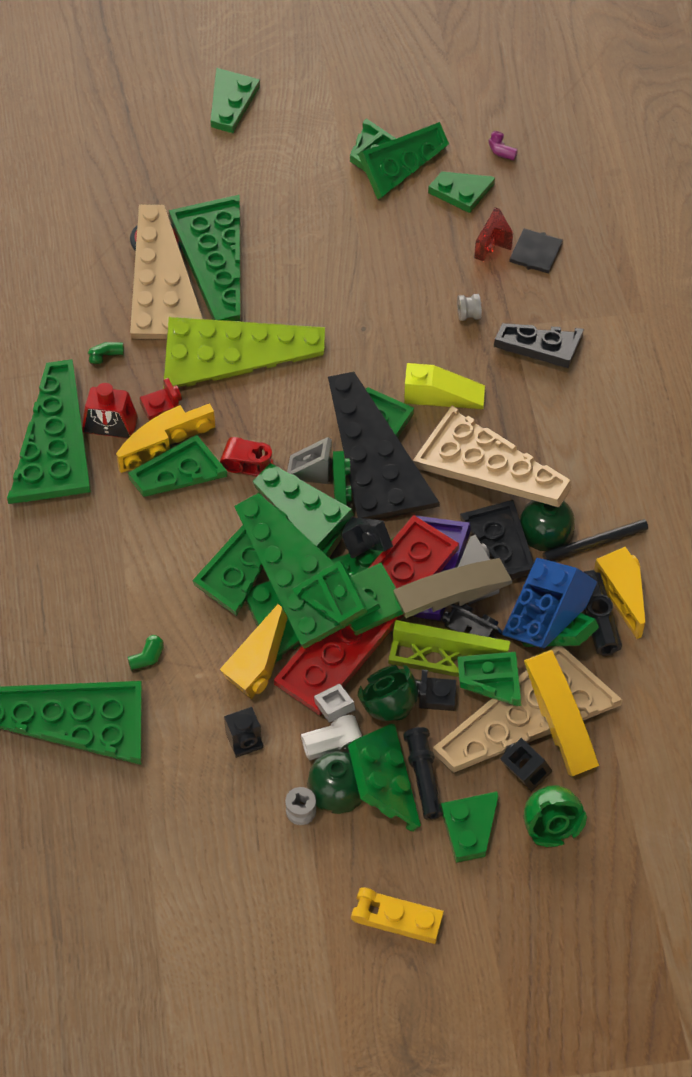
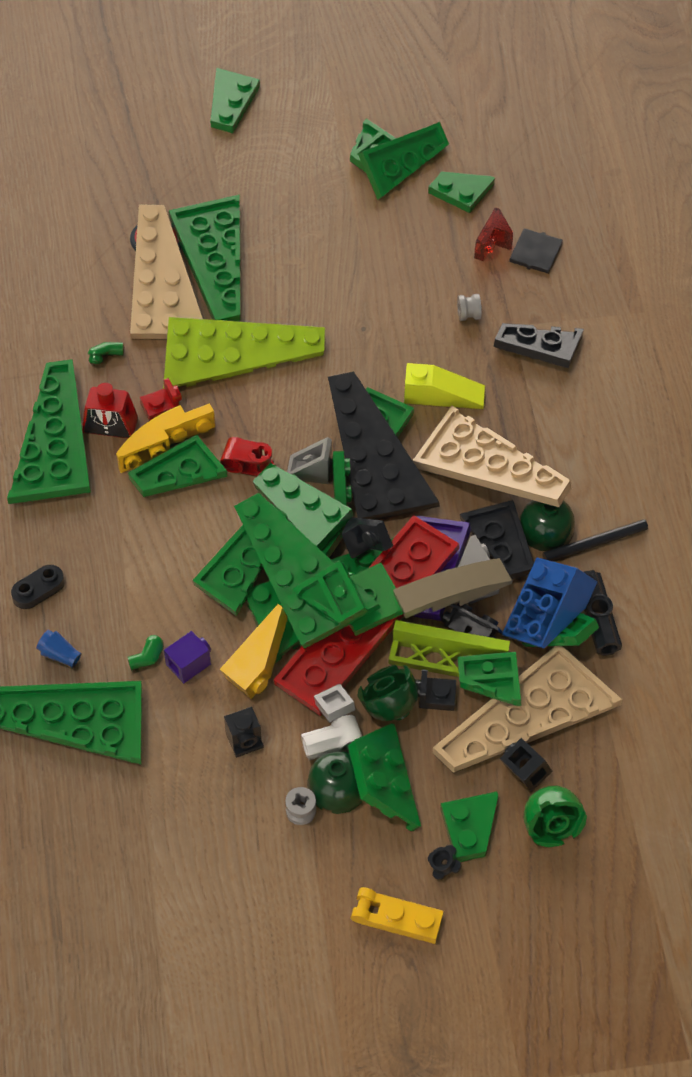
(38, 586): none -> black plate
(57, 648): none -> blue cone
(188, 656): none -> dark purple brick
(421, 760): black pin -> none
(438, 856): none -> black plate
(499, 148): magenta arm -> none
(561, 712): yellow slope -> none
(624, 587): yellow slope -> none

